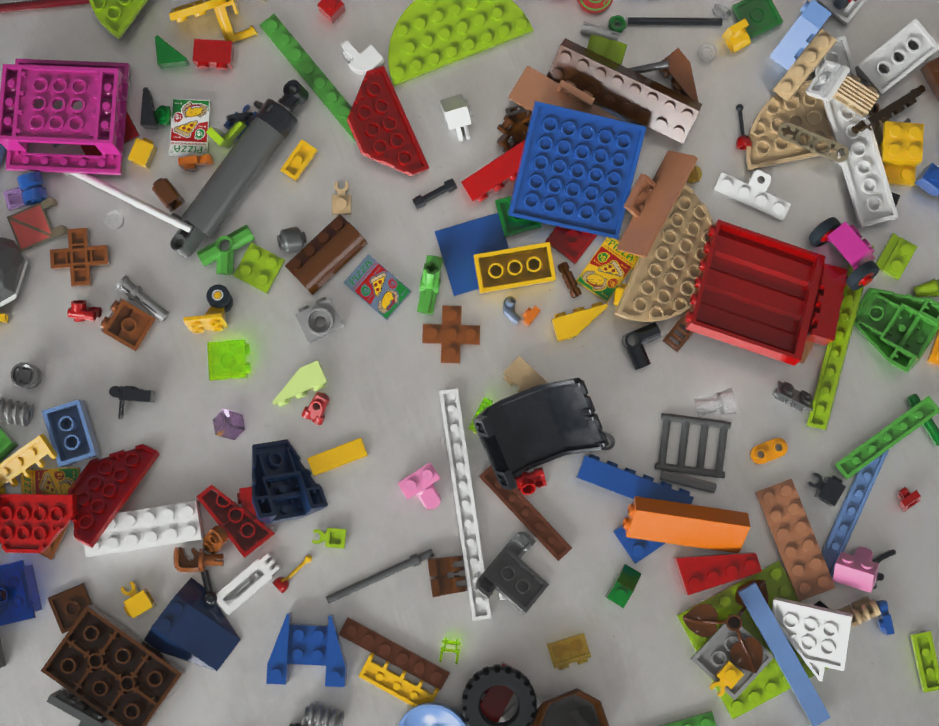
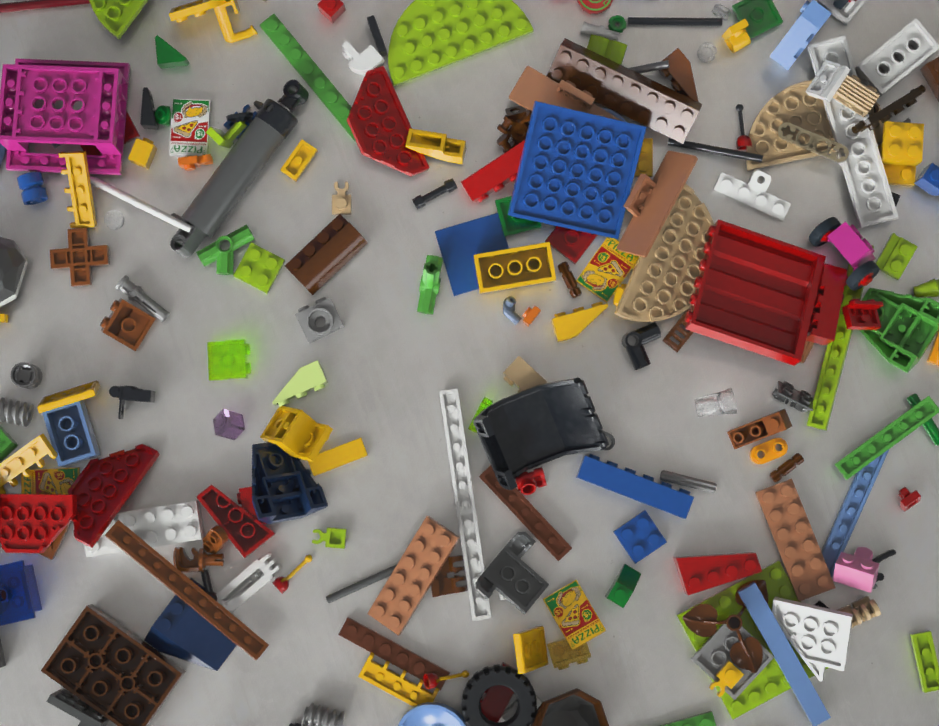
(14, 199): lavender tile -> none
(33, 225): flag -> none
(68, 396): none -> yellow tile
(69, 605): reddish brown tile -> none
(80, 189): none -> yellow hinge
(81, 312): red plate -> none
(138, 602): yellow brick -> none
(167, 194): reddish brown brick -> none
(186, 590): none -> dark orange plate
(213, 54): red brick -> none
(214, 319): yellow plate -> none
(291, 239): dark grey head -> none
(296, 433): none -> yellow bracket
(308, 646): blue wedge -> none
(316, 408): red plate -> none
(377, 35): none -> black tile
(377, 287): tile -> none
(413, 575): none -> nougat plate
(421, 484): bright pink brick -> none
(432, 680): none -> hinge
(436, 145): none -> yellow slope
(443, 649): clear neon green piece -> none
(451, 334): dark orange plate -> none
(457, 114): white brick -> none
(530, 649): none -> yellow tile
(574, 615): none -> tile
(645, 160): none -> yellow plate
(686, 524): orange brick -> none
(695, 175): clear yellow plate -> none
(705, 424): dark grey bar -> none
(716, 150): none -> black piece
(759, 429): none -> dark orange slope
(786, 467): none -> reddish brown axle
(805, 65): tan plate -> none
(828, 489): black brick -> none
(862, 314): none -> red bracket
(885, 622): blue plate -> none

